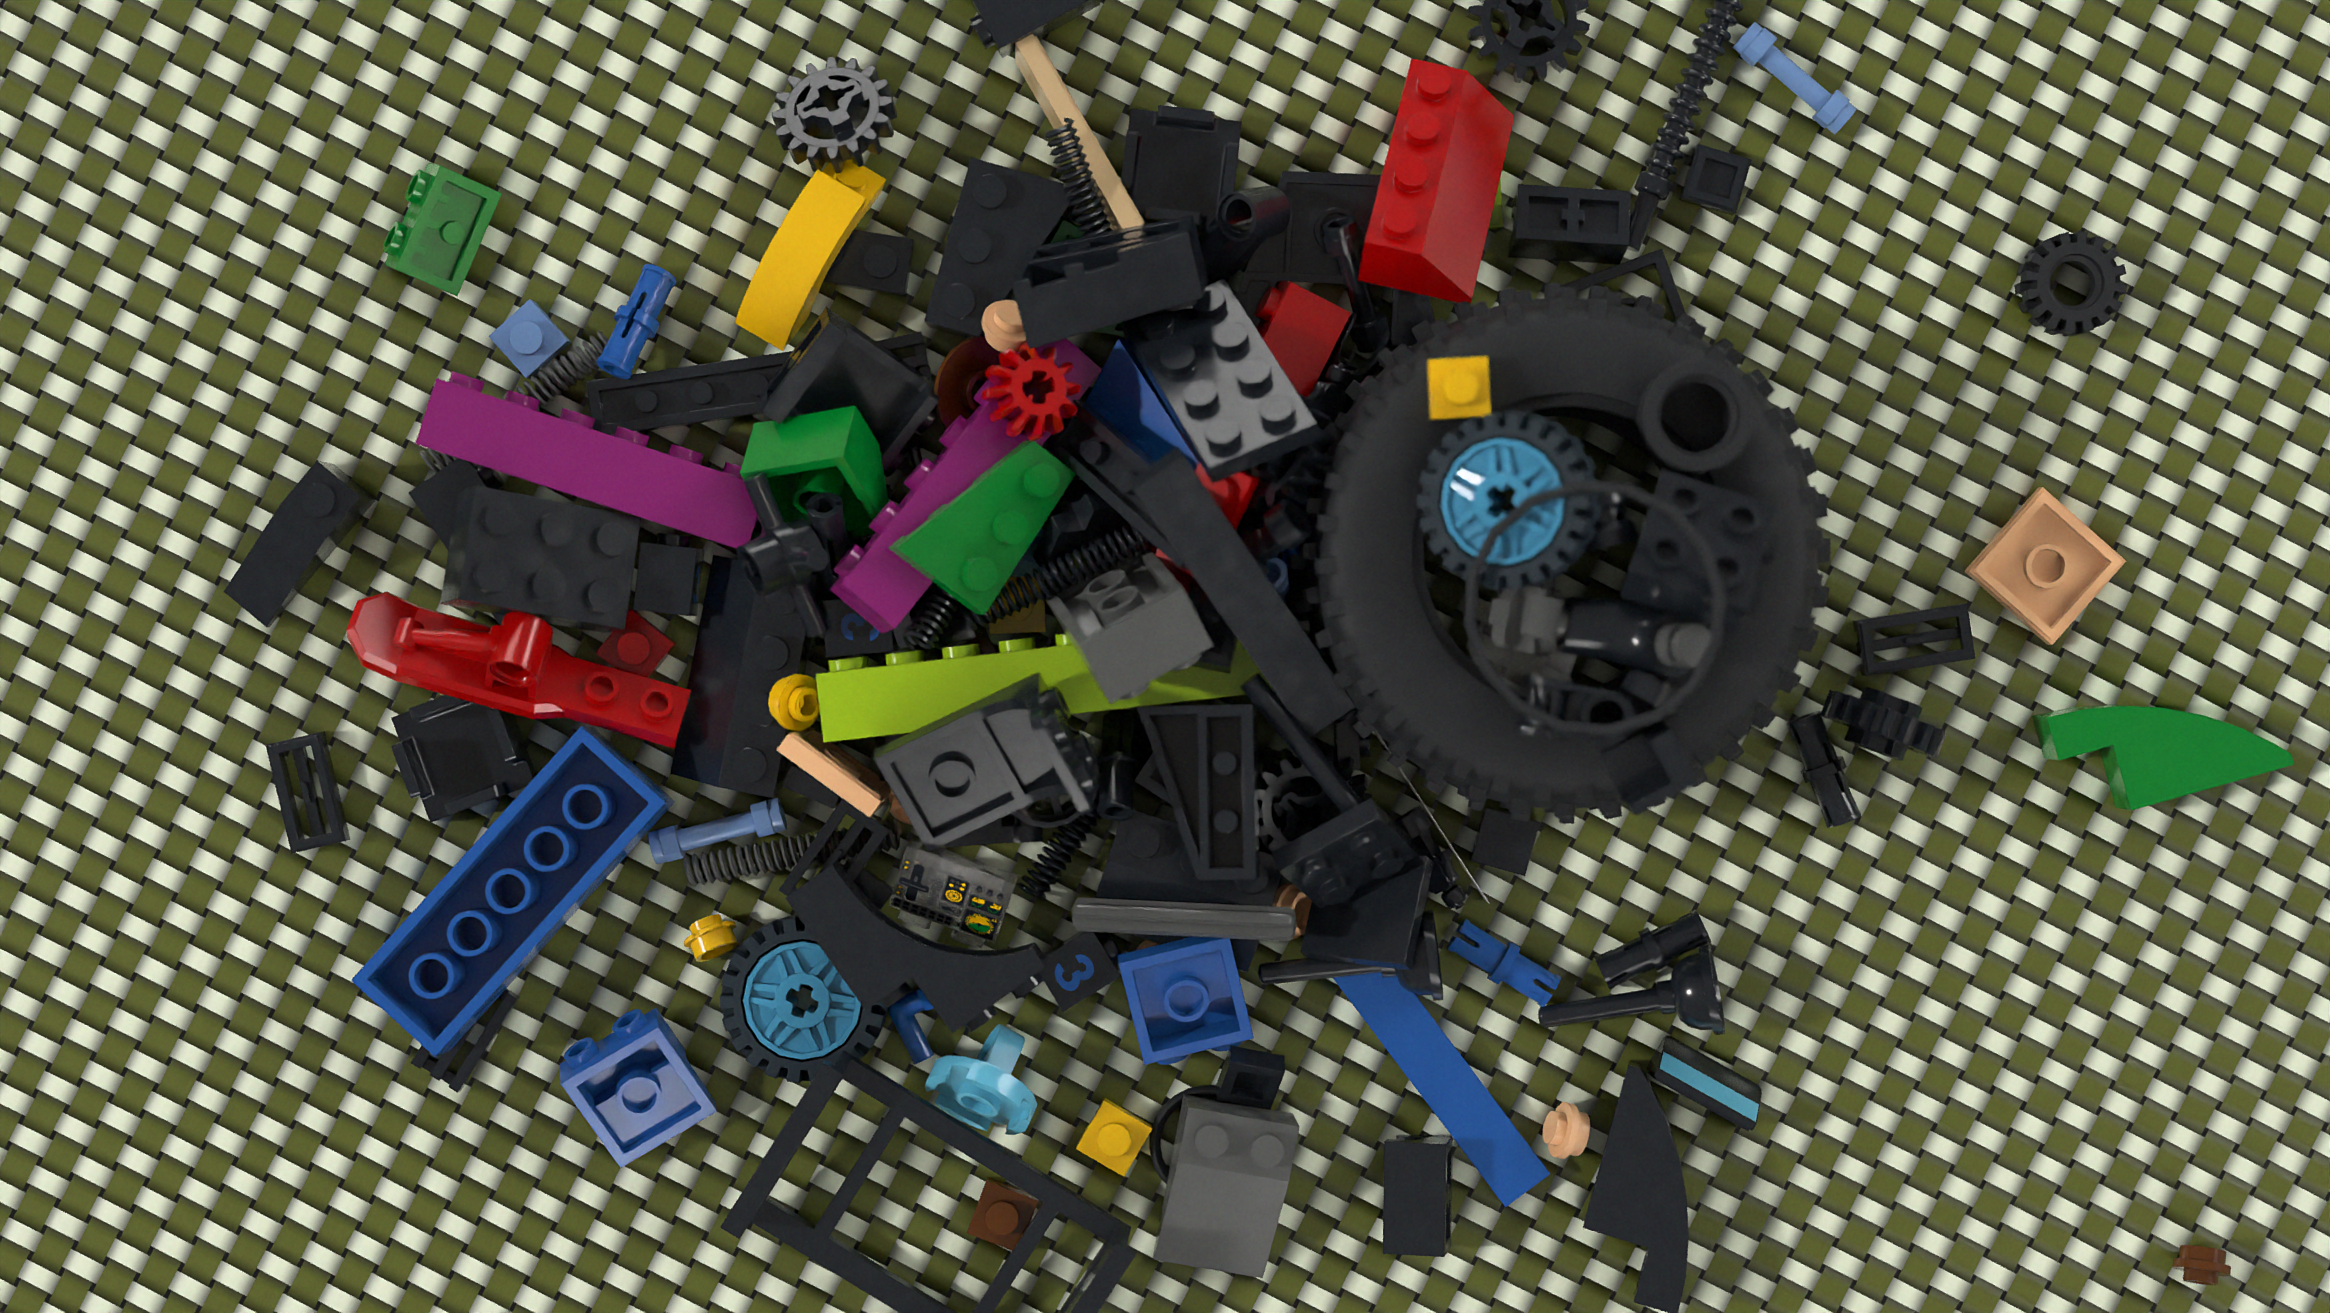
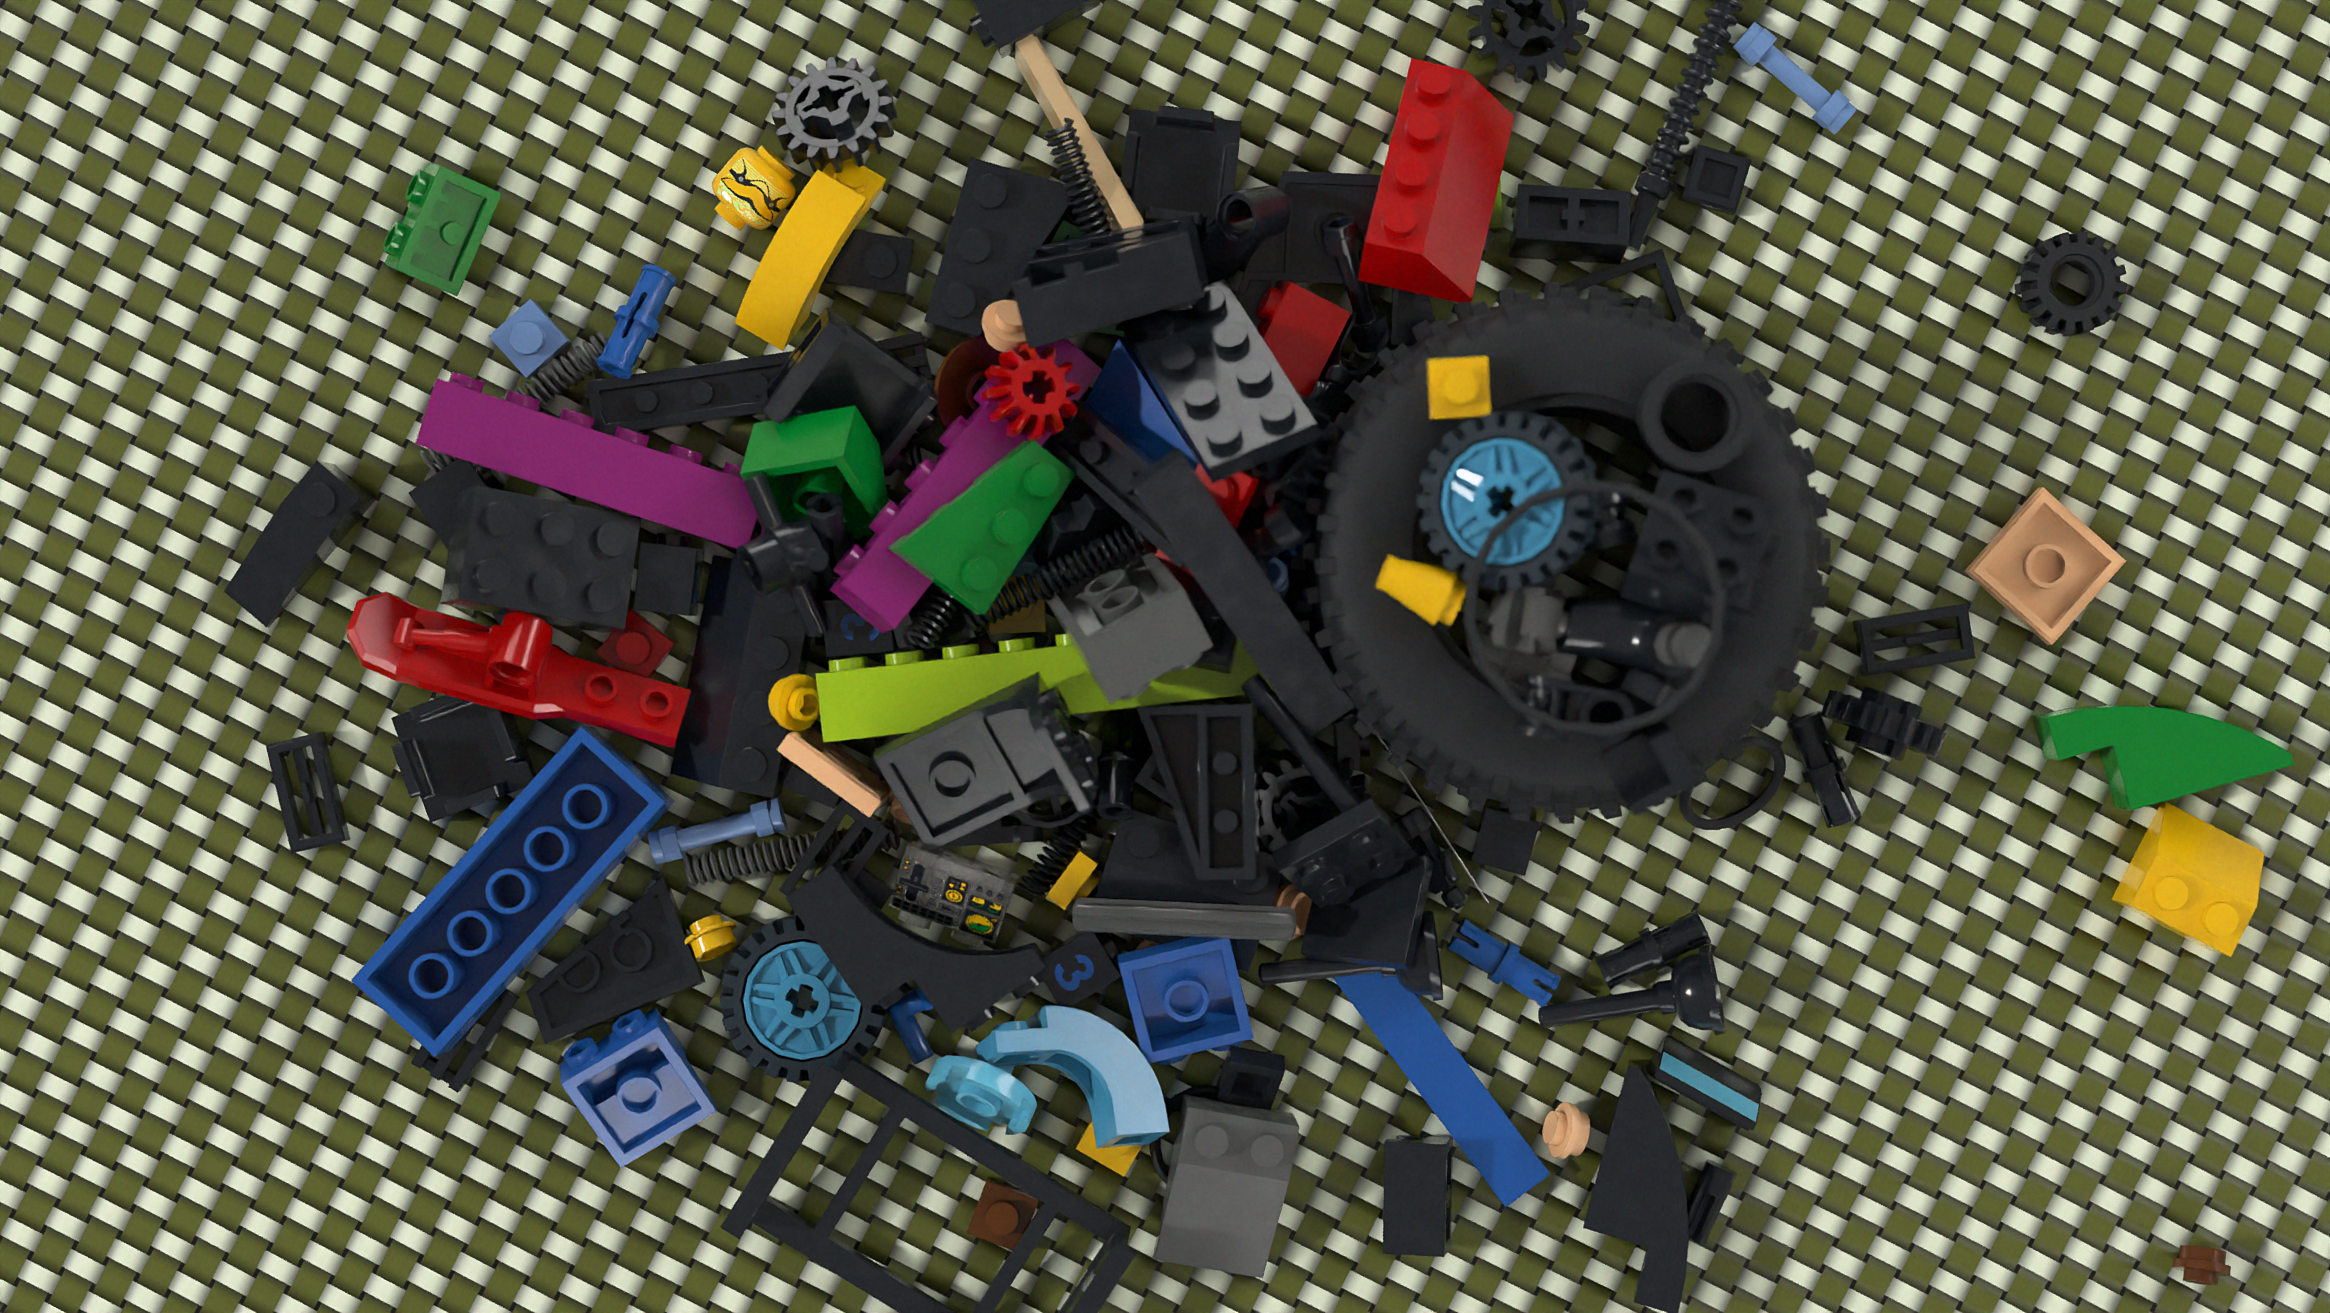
(619, 970): none -> black wing
(753, 188): none -> yellow head
(1076, 880): none -> yellow plate
(1101, 1060): none -> dark azure arch
(1424, 588): none -> yellow cone
(1707, 1199): none -> black piece
(1753, 807): none -> black tyre
(2193, 880): none -> yellow slope

